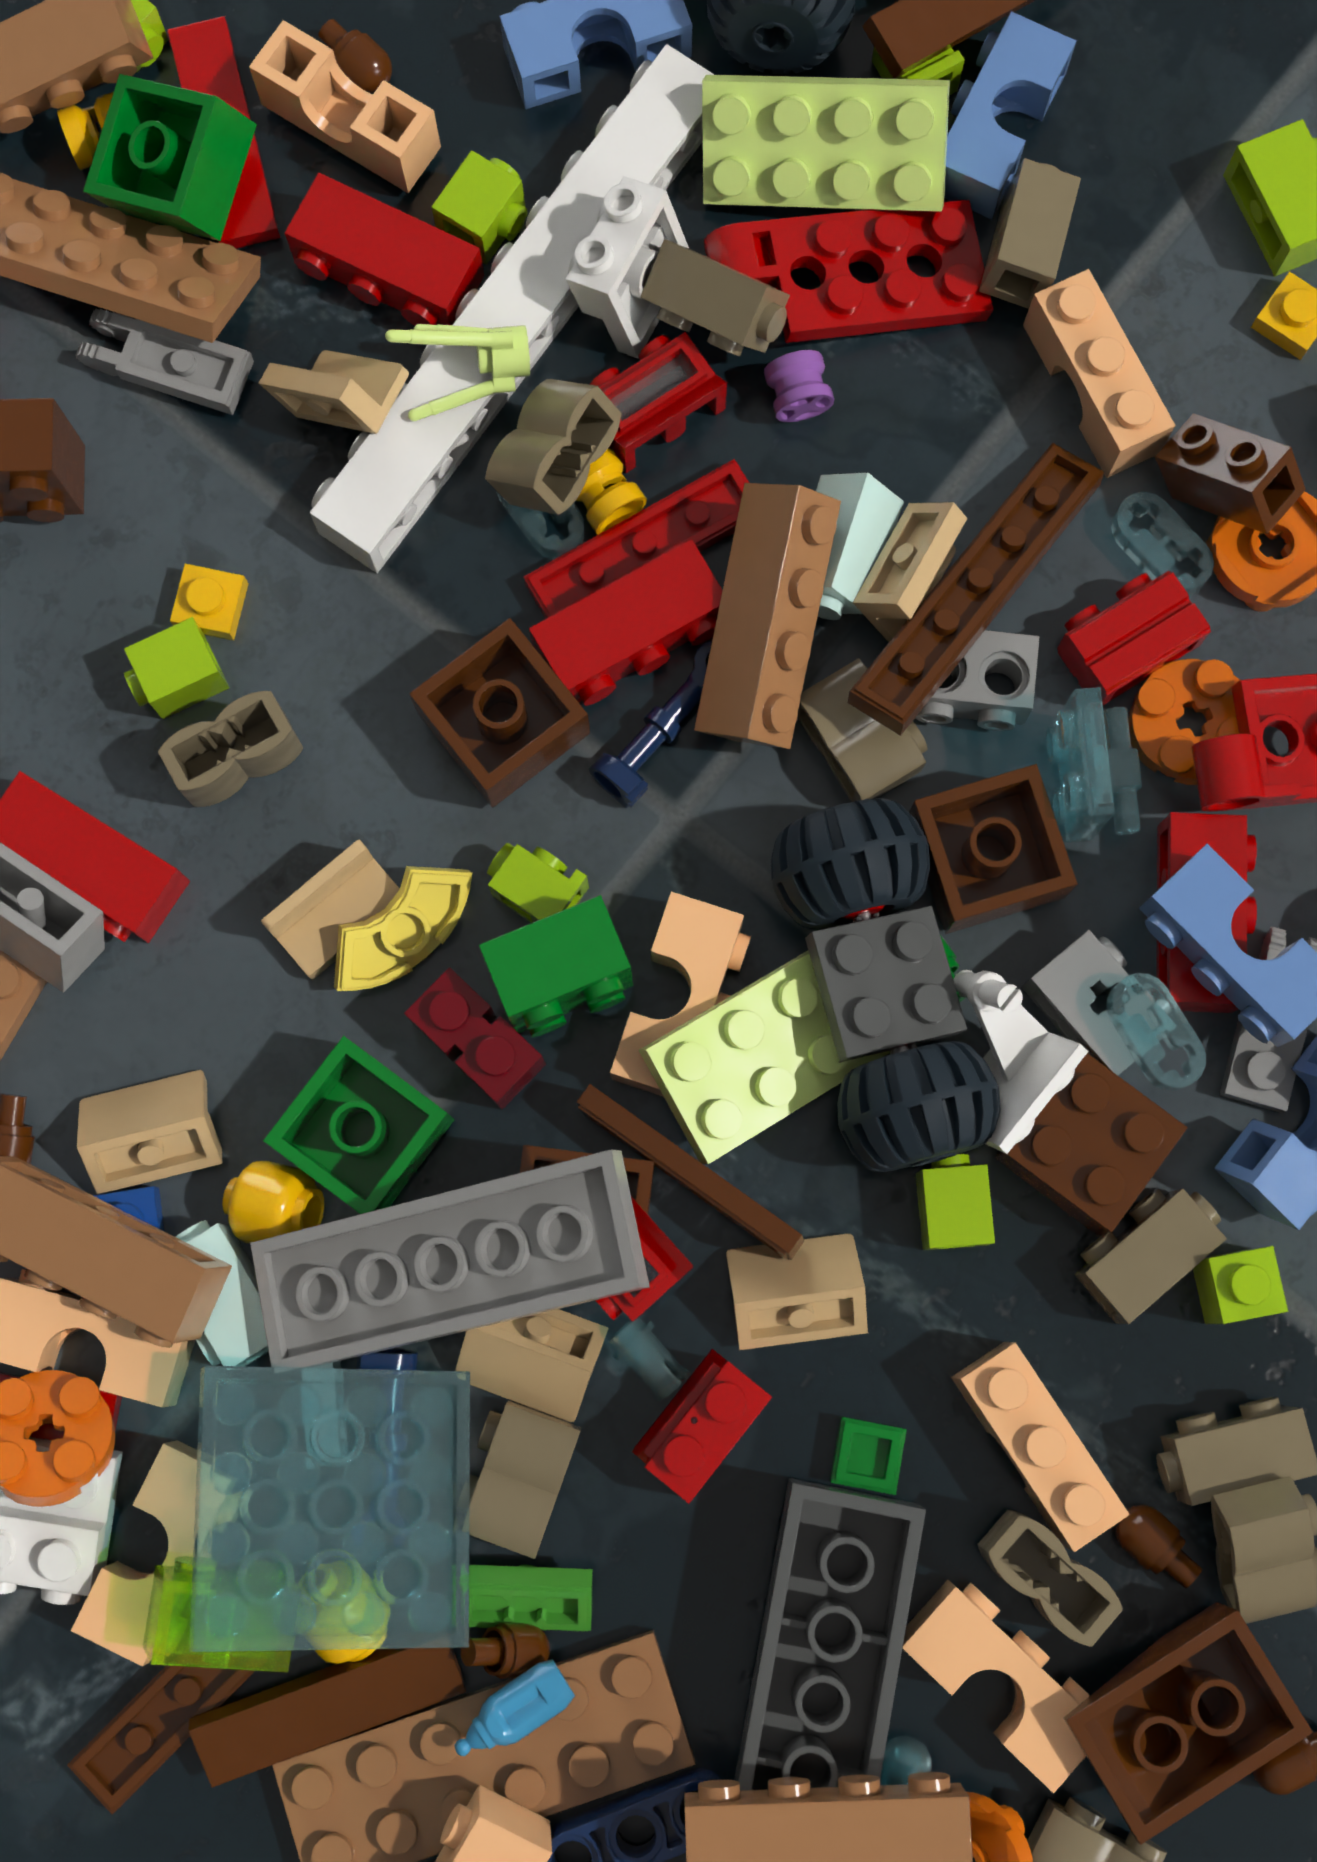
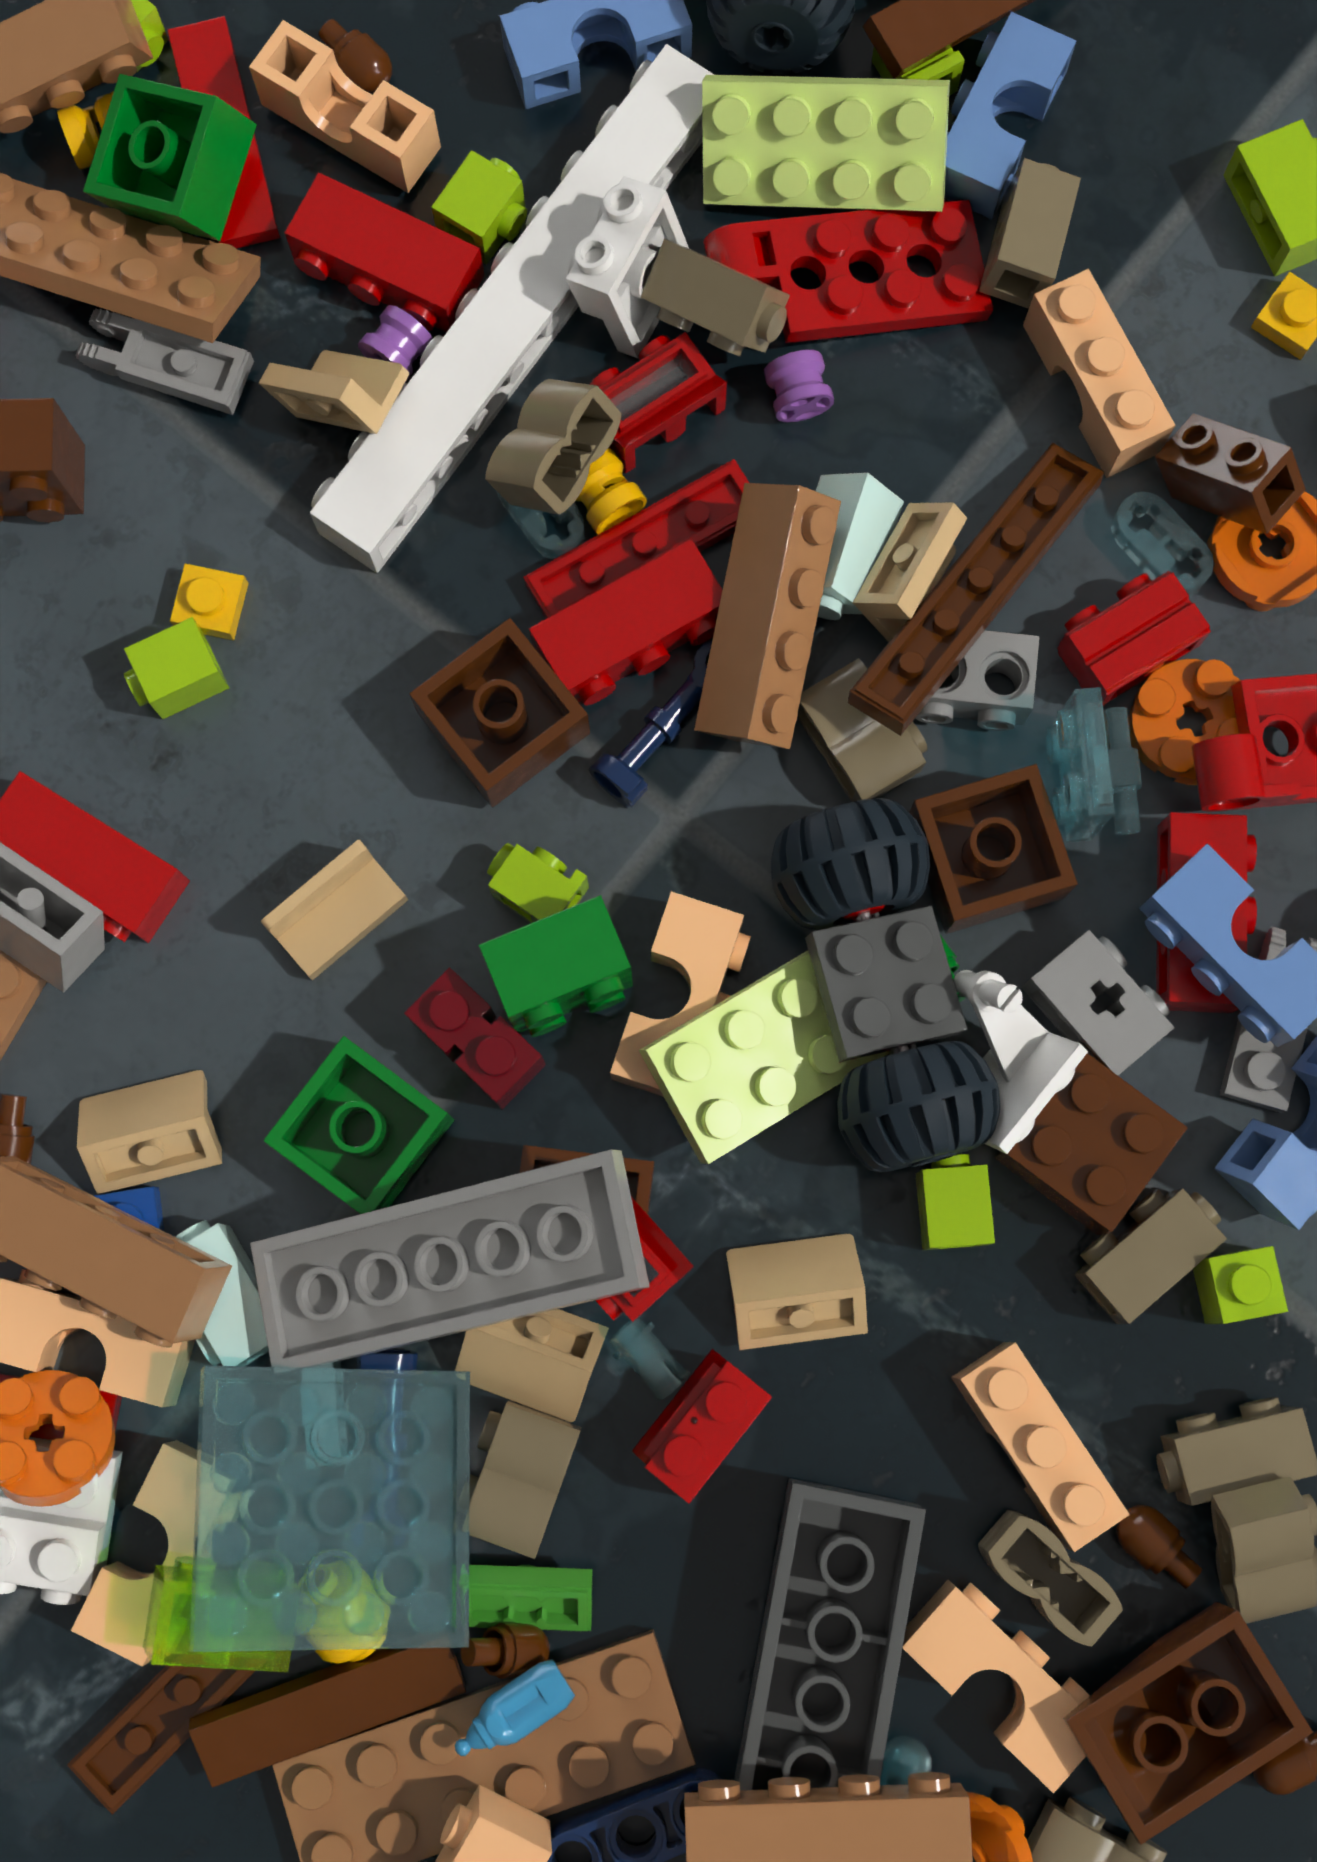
(218, 756): dark tan brick -> none
(271, 1201): yellow head -> none
(397, 339): none -> medium lavender wheel
(404, 931): light yellow tile -> none
(499, 352): yellowish green plant -> none
(690, 1173): reddish brown tile -> none
(868, 1455): green tile -> none
(1169, 1024): clear light blue beam -> none

